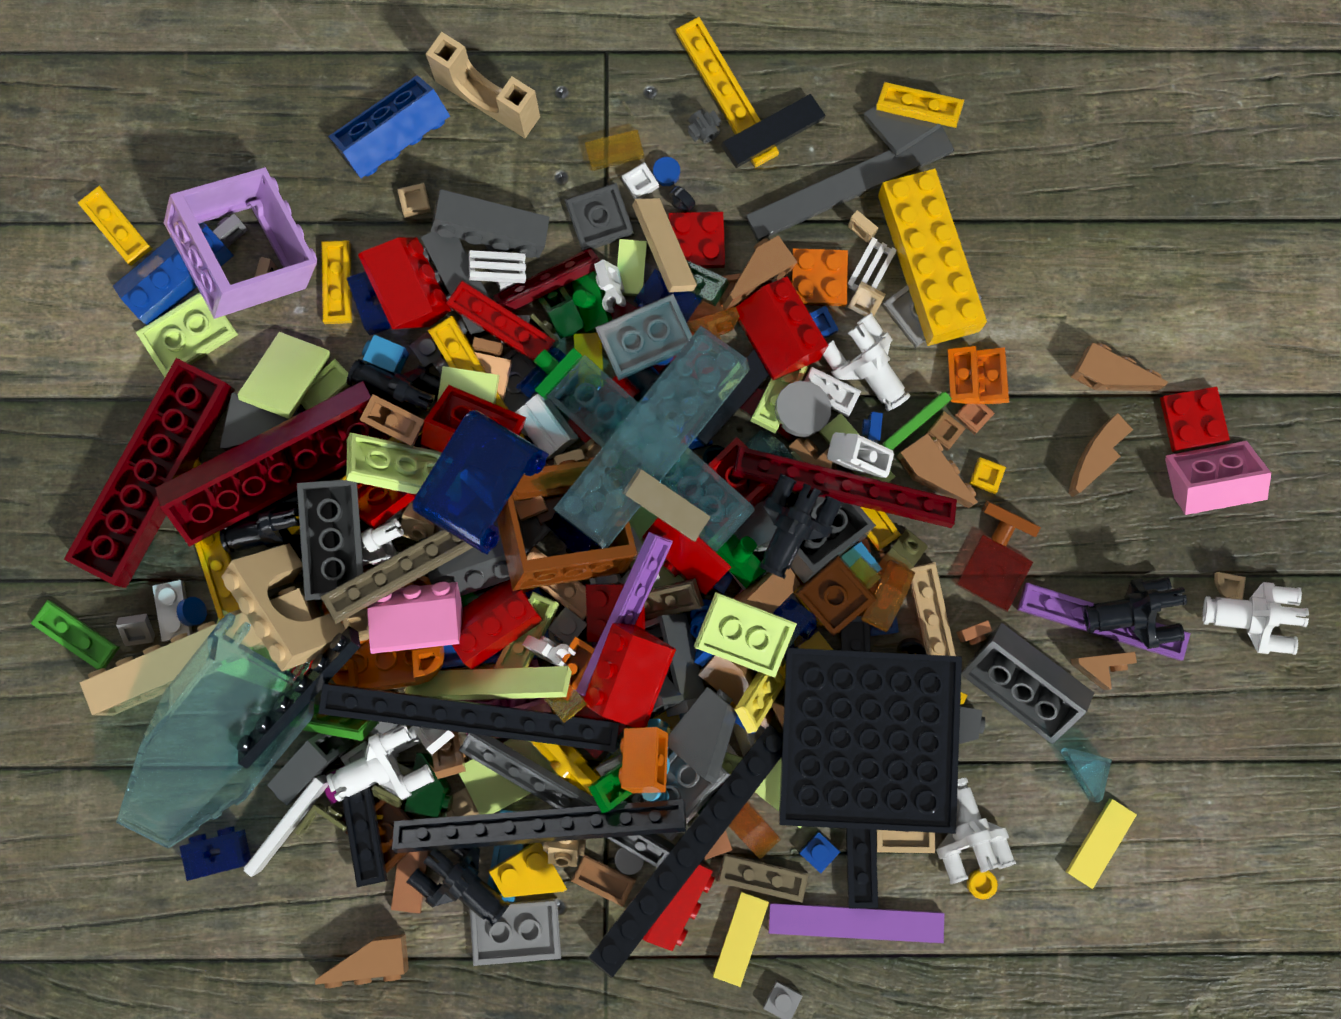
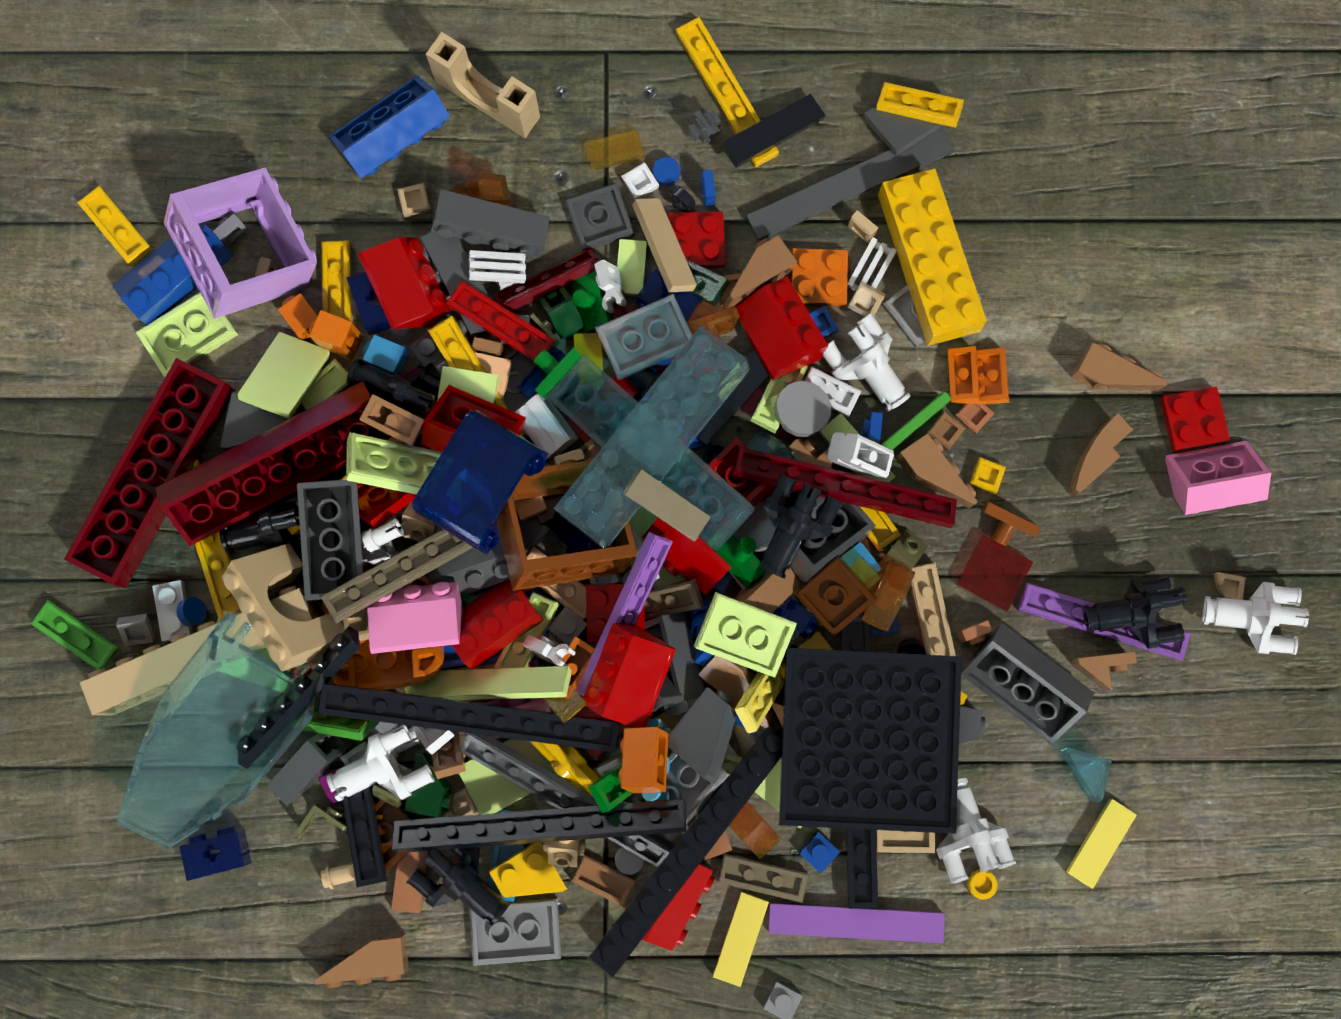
(286, 825): white tile -> none
(298, 315): none -> orange brick
(335, 334): none -> orange brick
(337, 875): none -> tan pin
(485, 187): none -> clear orange slope
(708, 188): none -> blue tile

